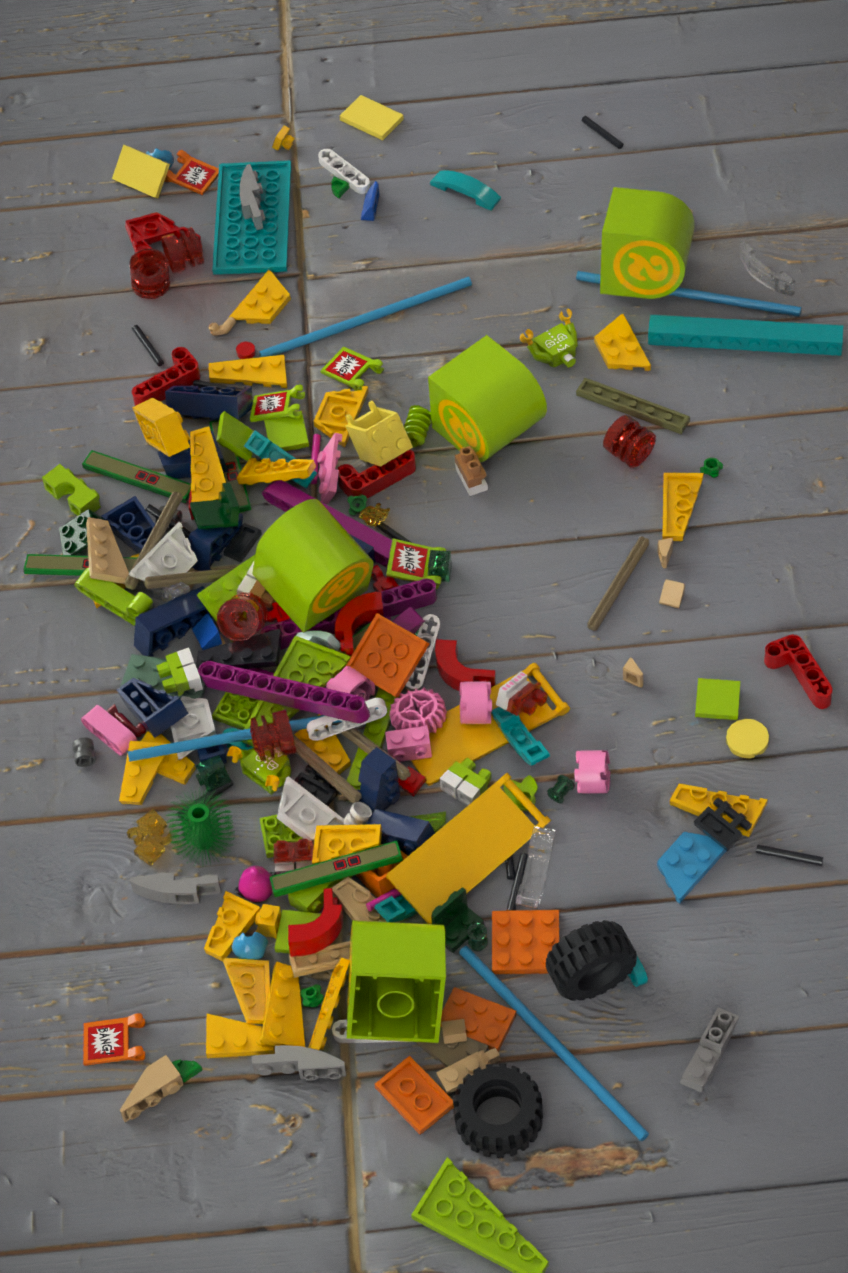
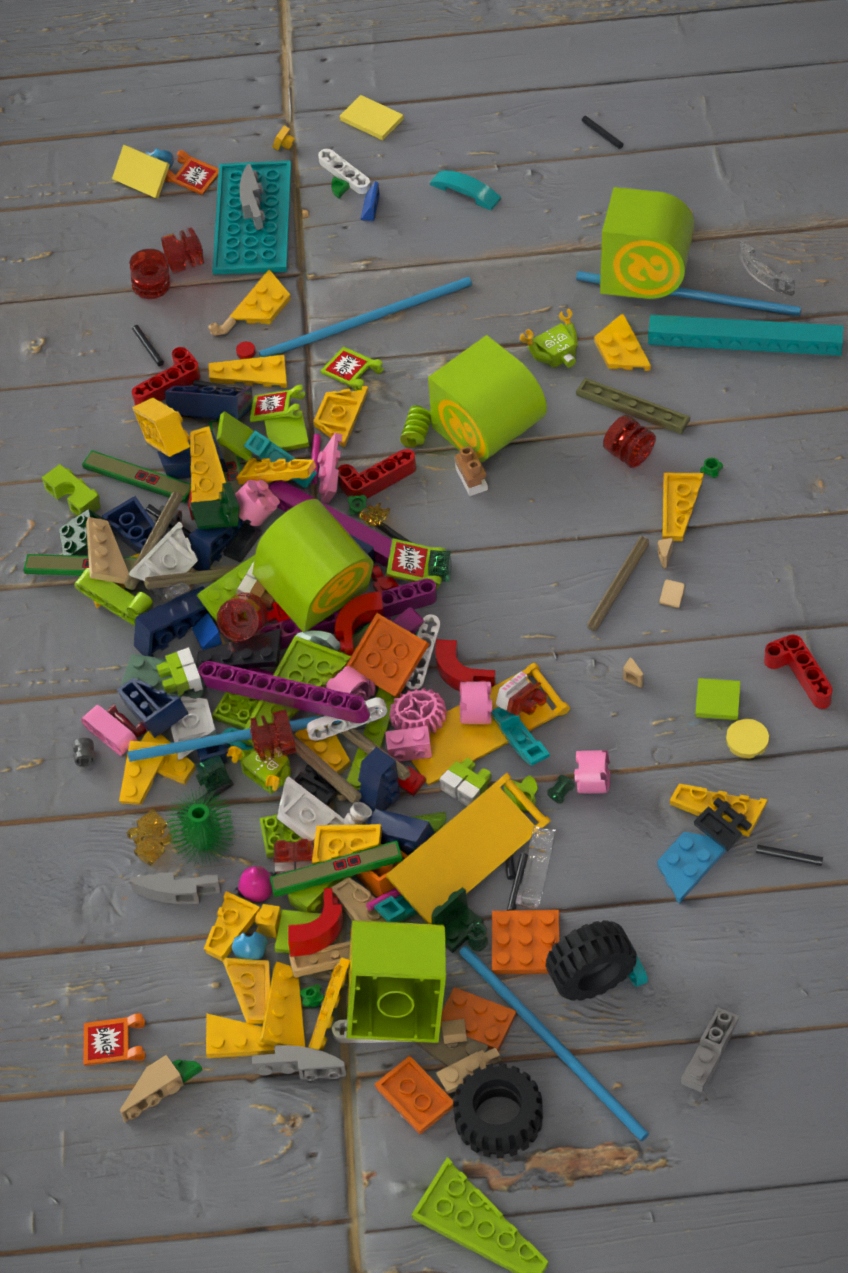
(150, 229): red wing -> none
(256, 502): none -> bright pink brick
(378, 435): light yellow container -> none

